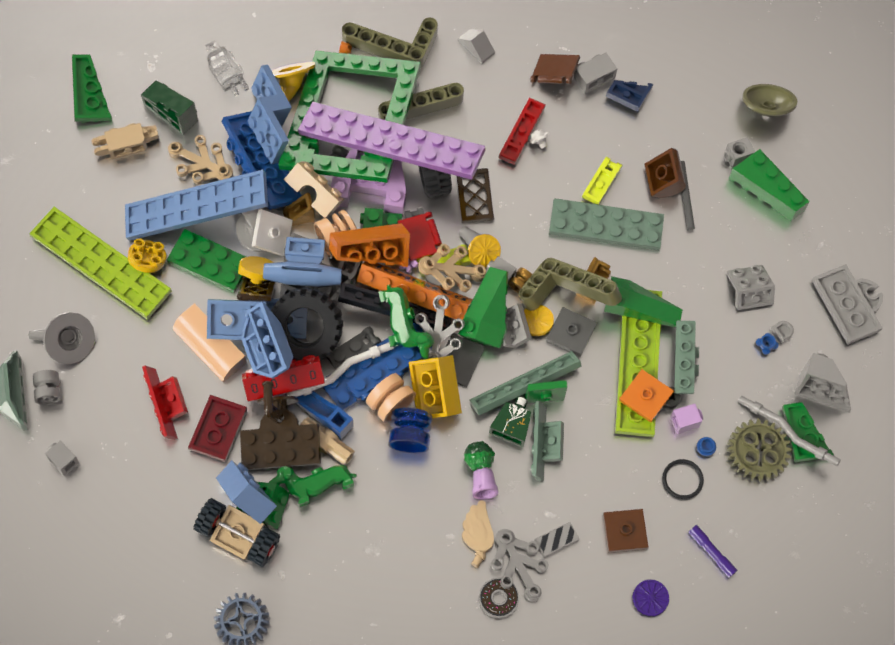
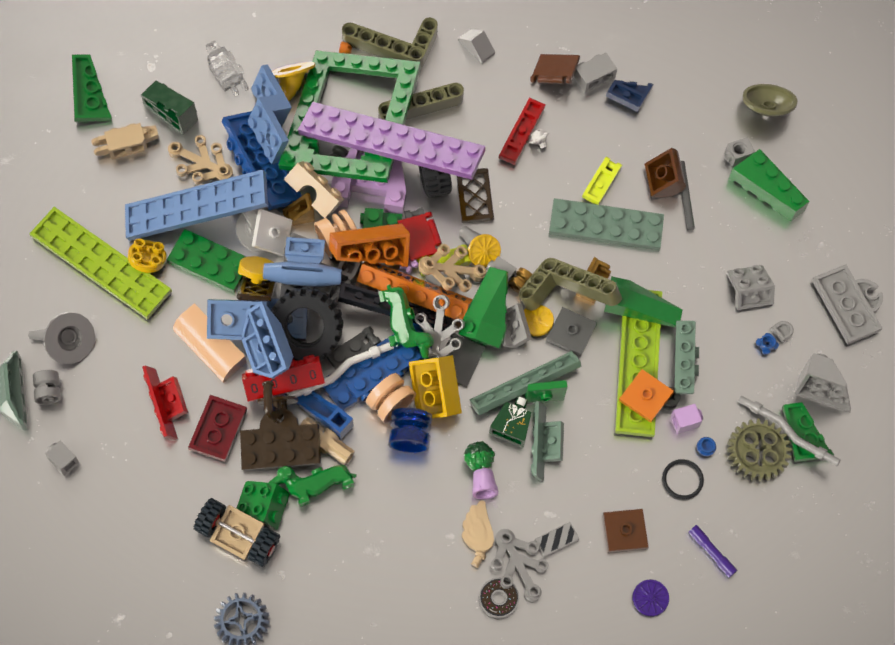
(245, 491): medium blue wedge -> none

